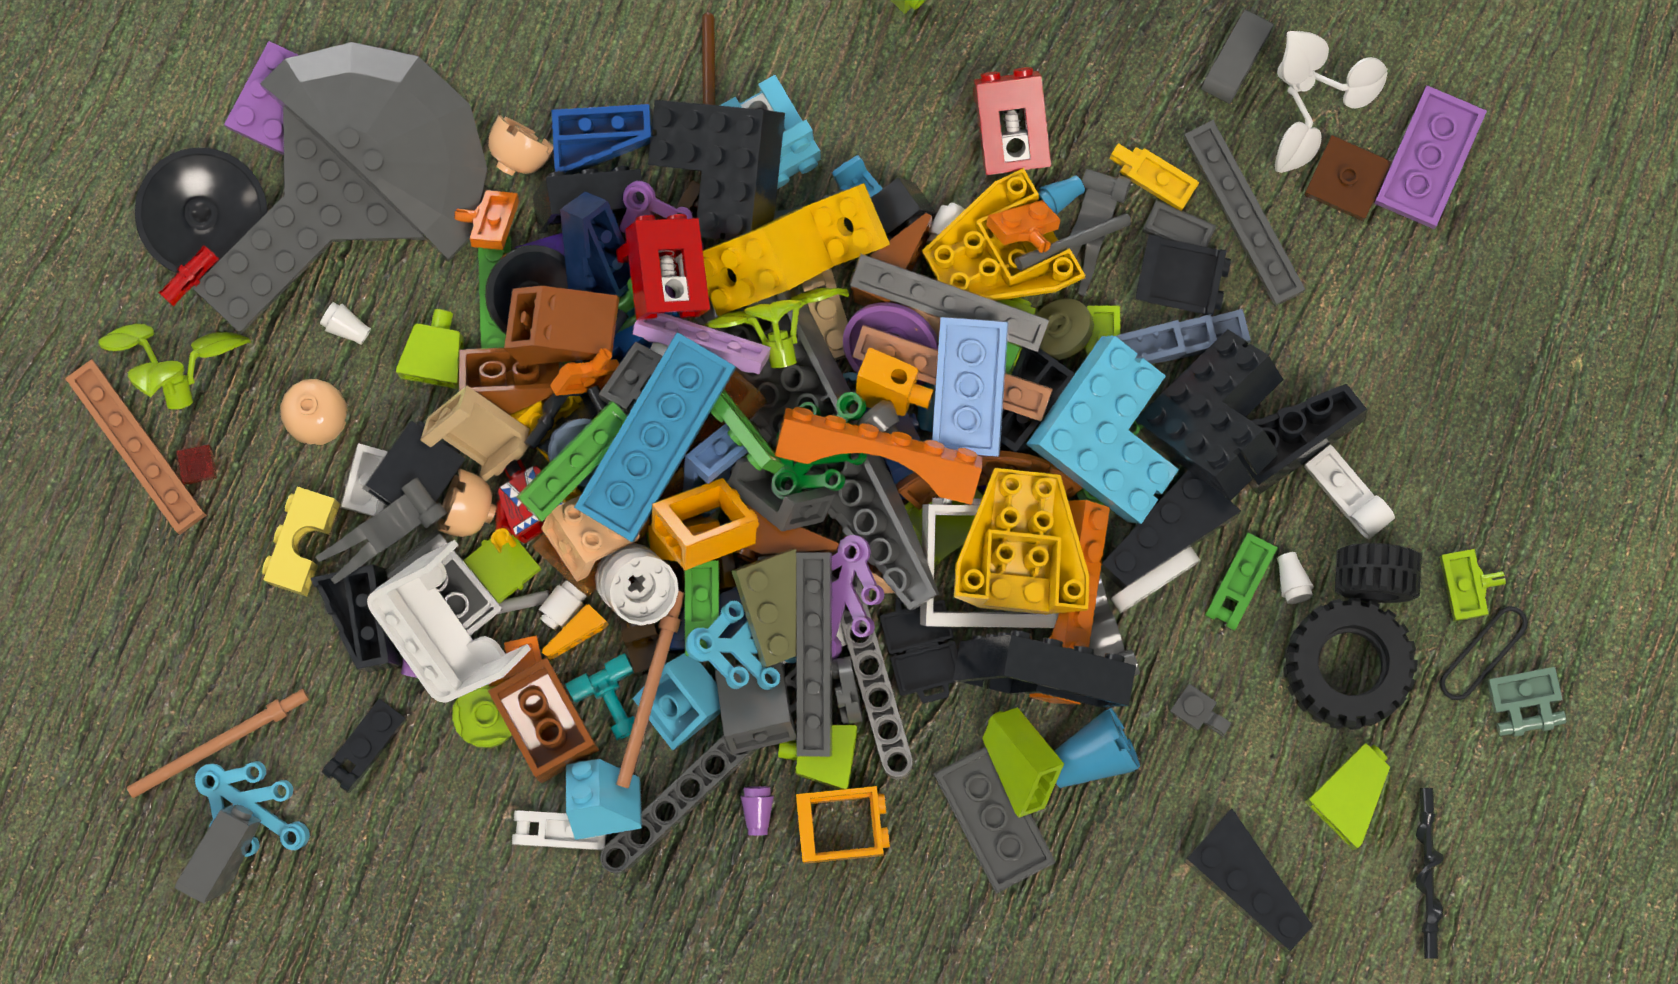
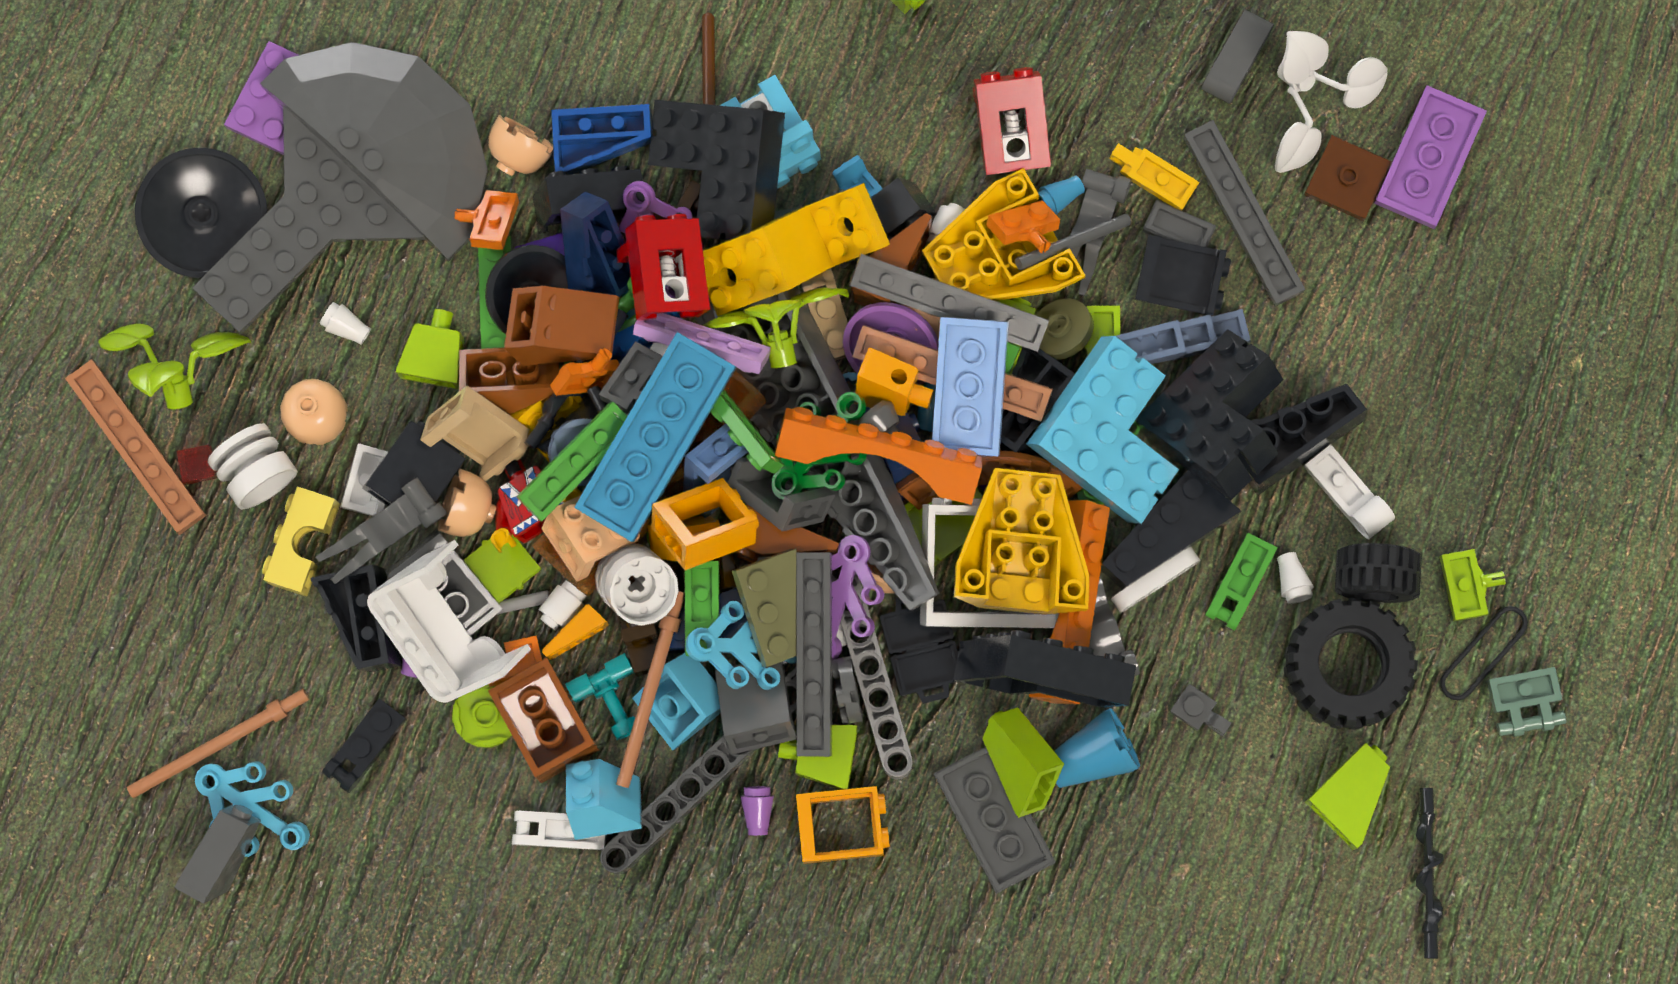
(188, 275): red pin -> none
(252, 466): none -> white wheel
(1245, 878): black wedge -> none

